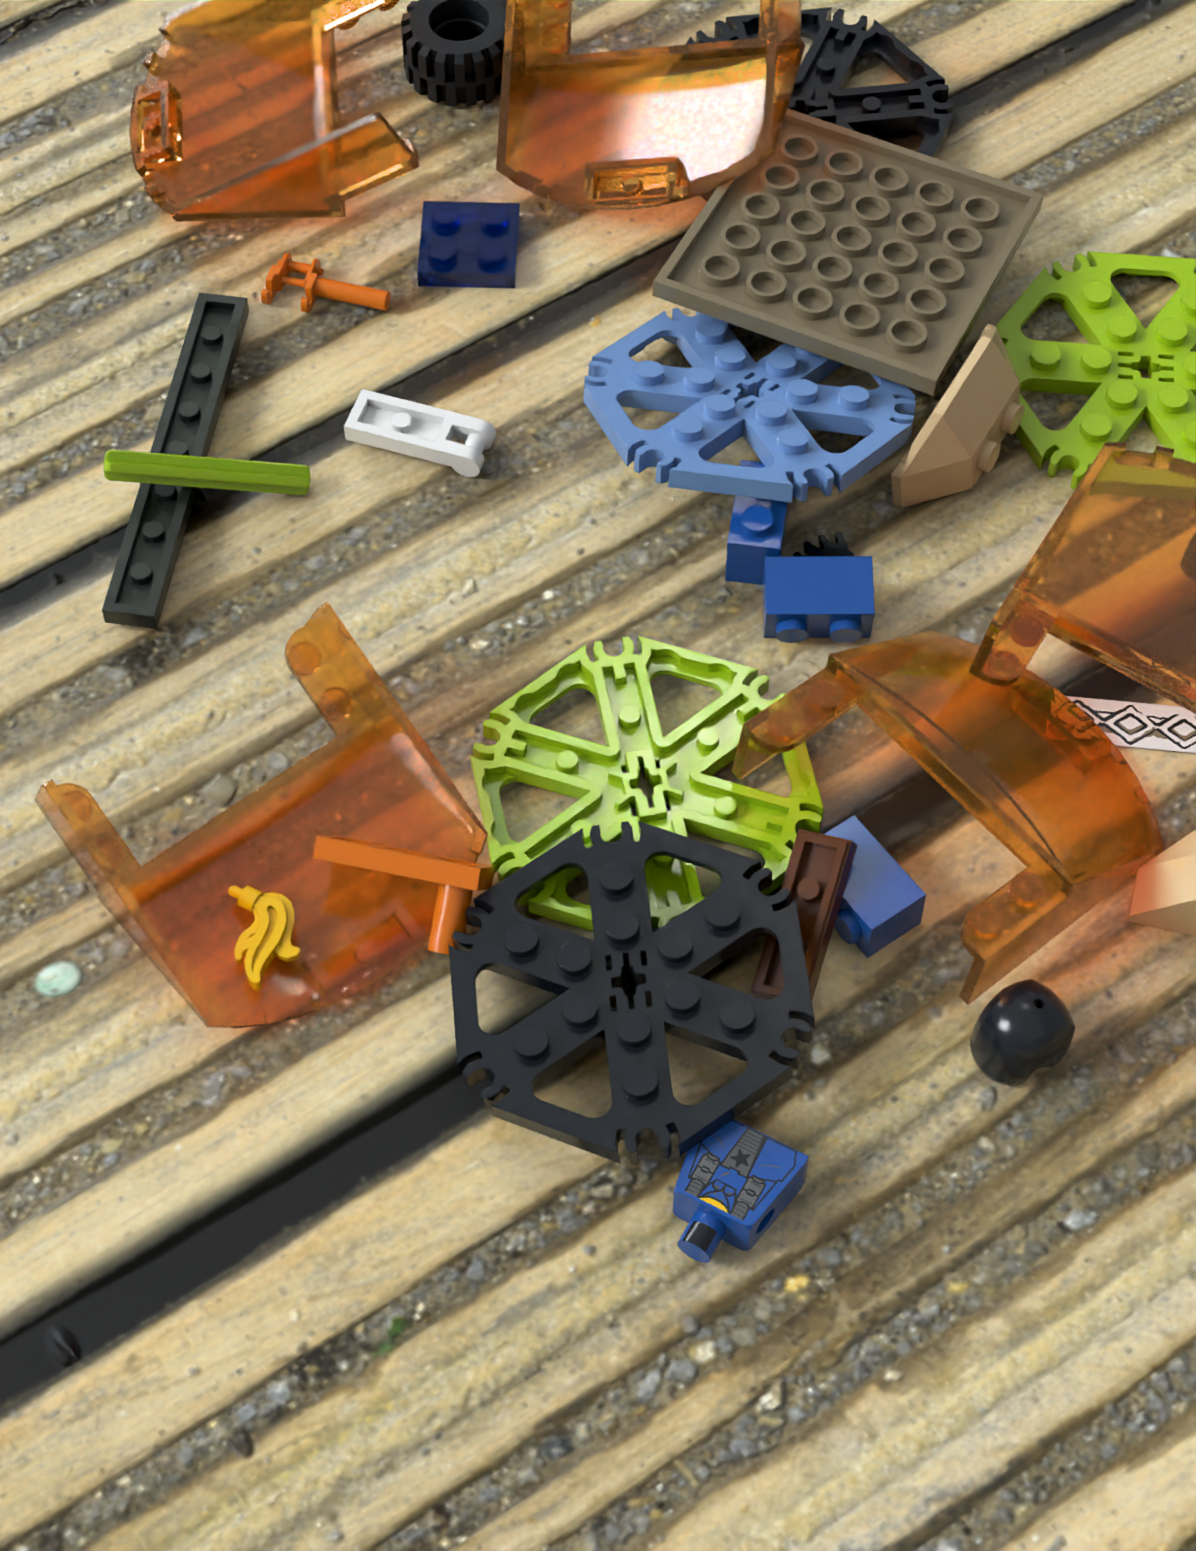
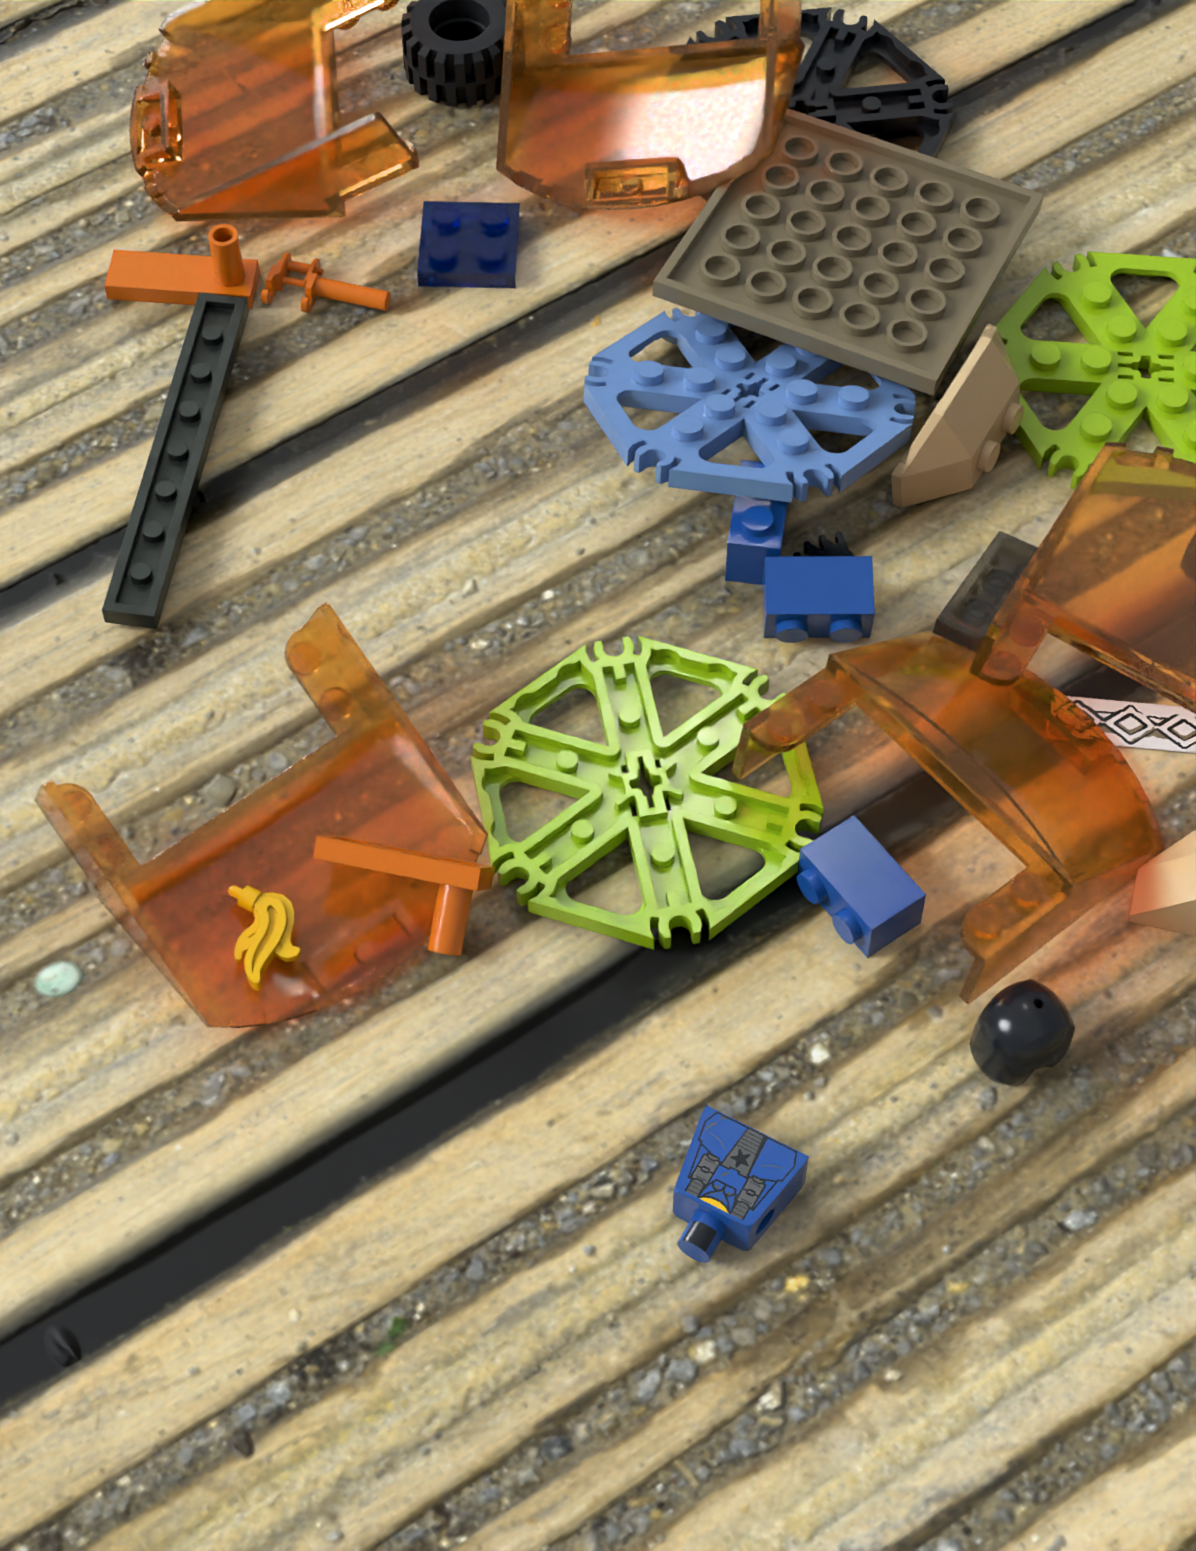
(180, 276): none -> orange piece
(206, 472): lime axle -> none
(420, 431): white plate -> none
(587, 991): black plate -> none
(817, 882): reddish brown tile -> none
(984, 591): none -> clear smoke plate

